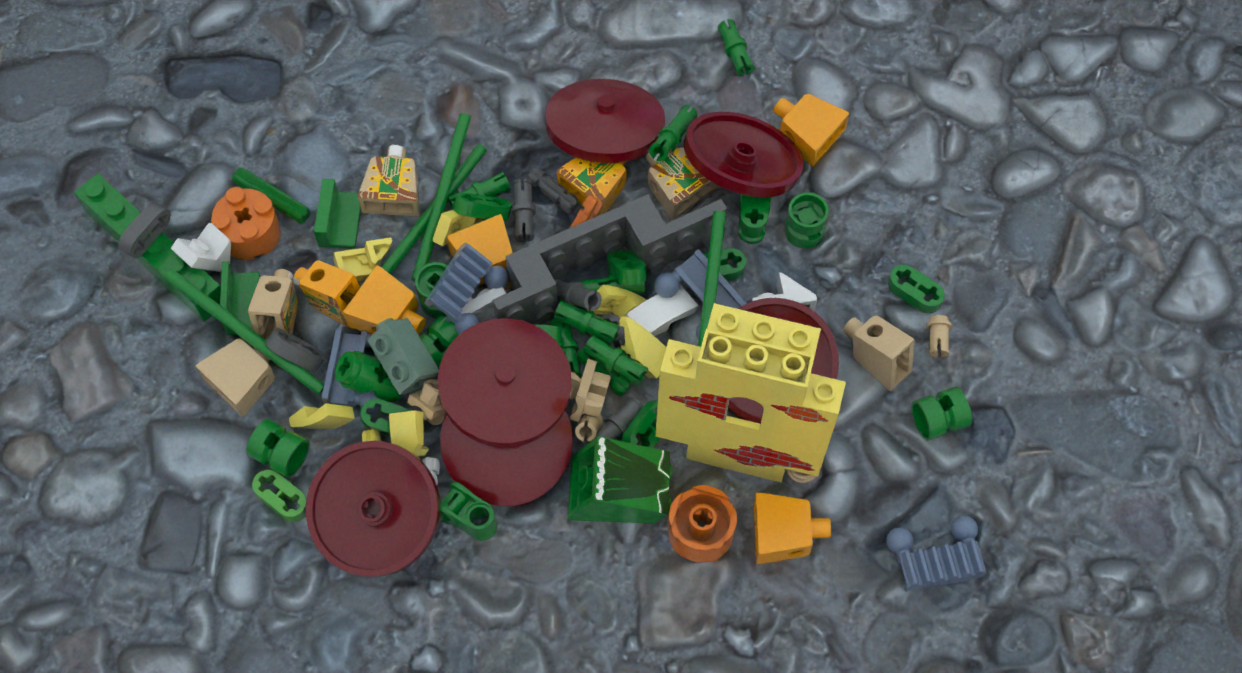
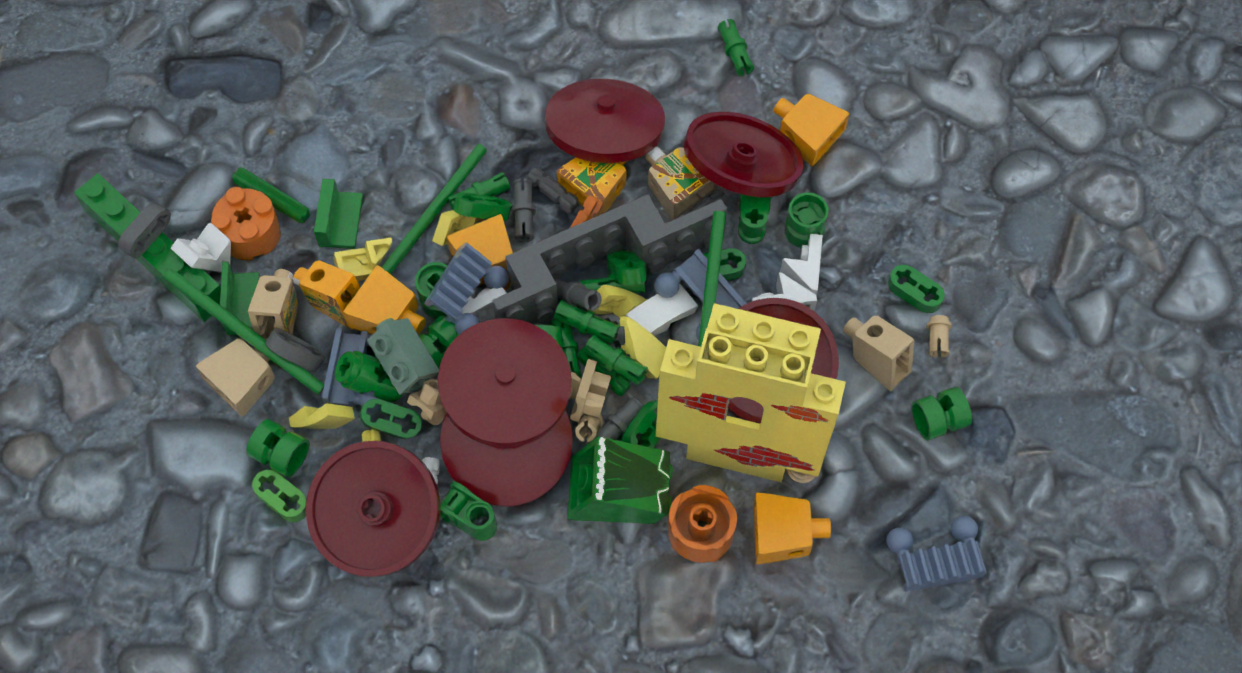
(390, 185): torso -> none
(408, 431): light yellow slope -> none
(443, 191): green piece -> none
(670, 136): green pin -> none
(807, 268): none -> white slope

